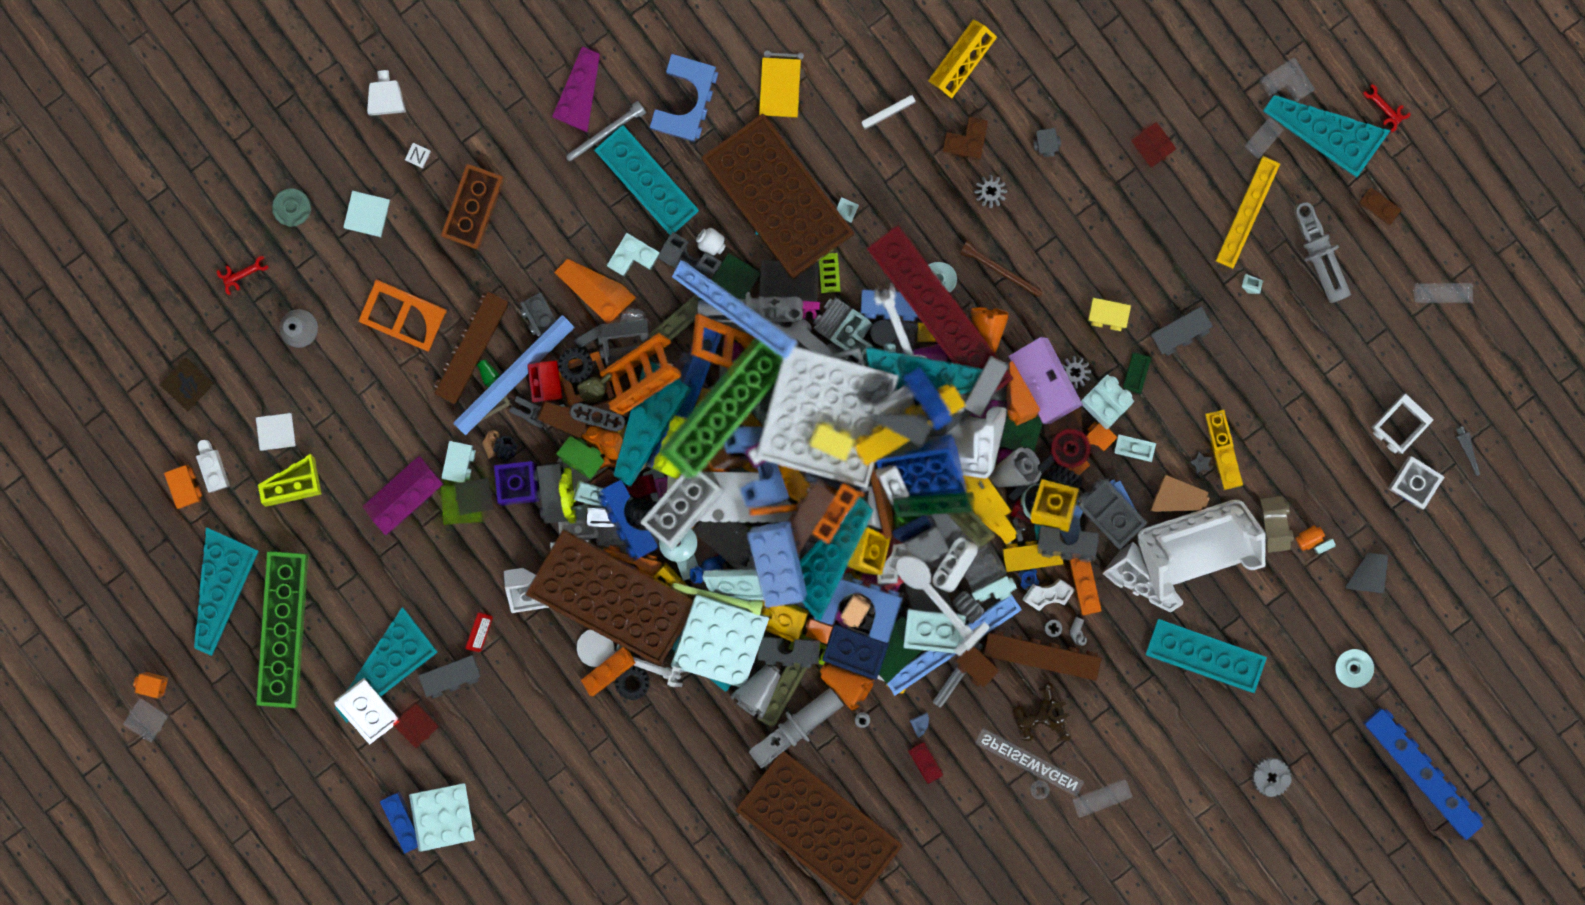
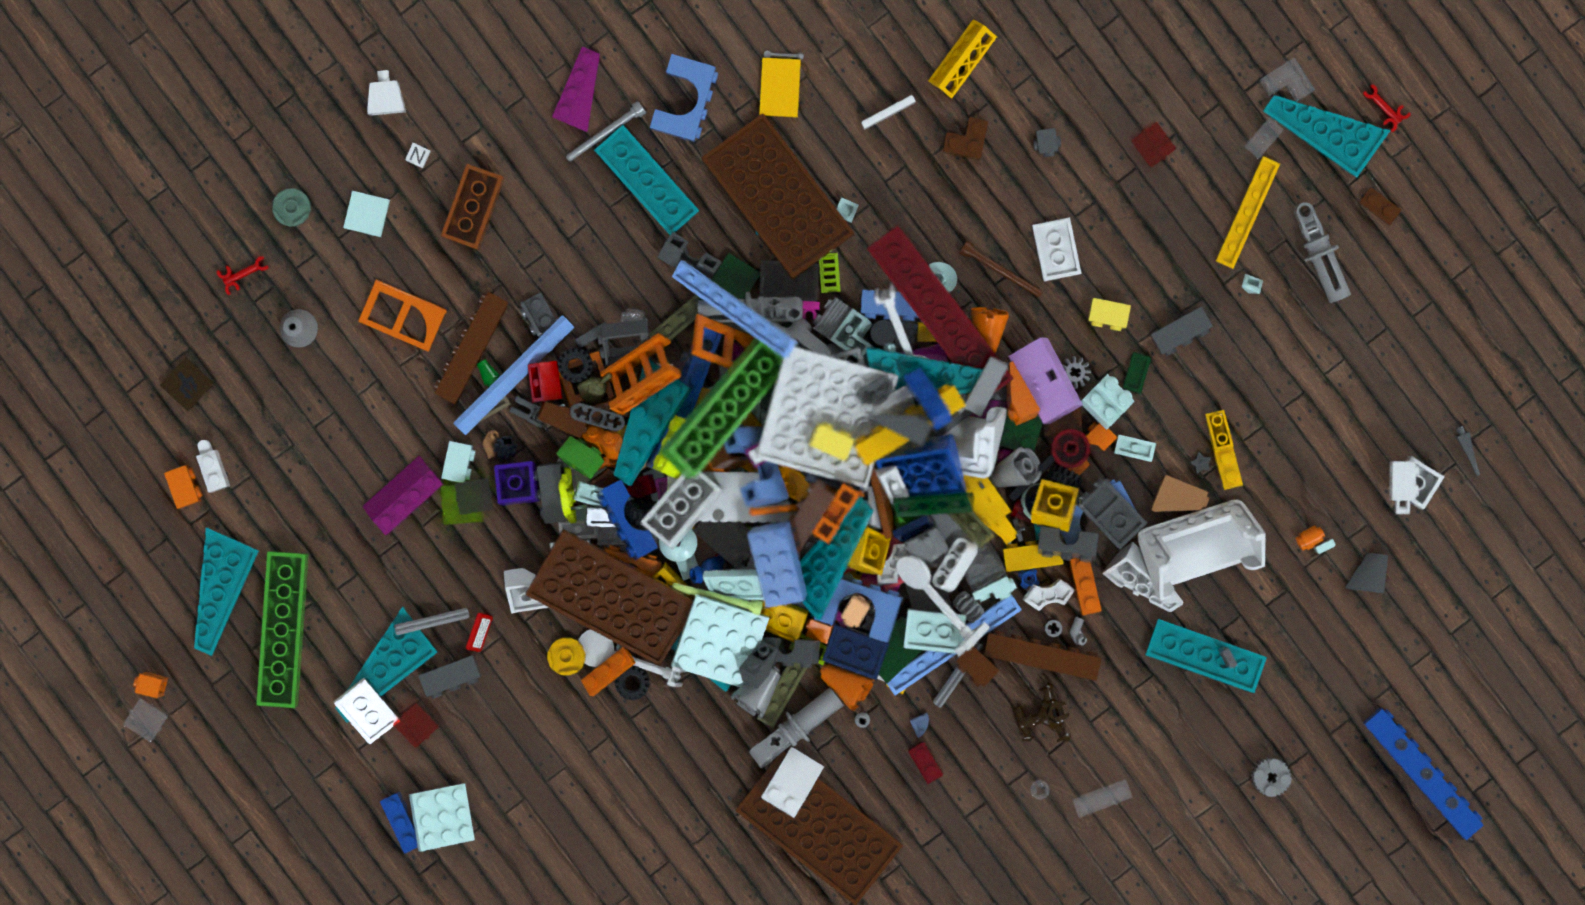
(275, 431): white sticker -> none
(292, 484): neon yellow wedge -> none
(431, 621): none -> light grey axle
(566, 656): none -> yellow tile
(599, 292): orange wedge -> none
(630, 251): light aqua brick -> none
(711, 241): white head -> none
(758, 664): none -> dark grey slope
(792, 782): none -> white slope
(990, 198): light grey gear -> none
(1029, 762): clear sticker -> none
(1056, 249): none -> white tile
(1227, 657): none -> flat silver tile
(1276, 529): dark tan brick -> none
(1364, 670): light aqua dish -> none
(1403, 484): none -> white brick
(1415, 410): white window -> none
(1443, 293): clear plate -> none

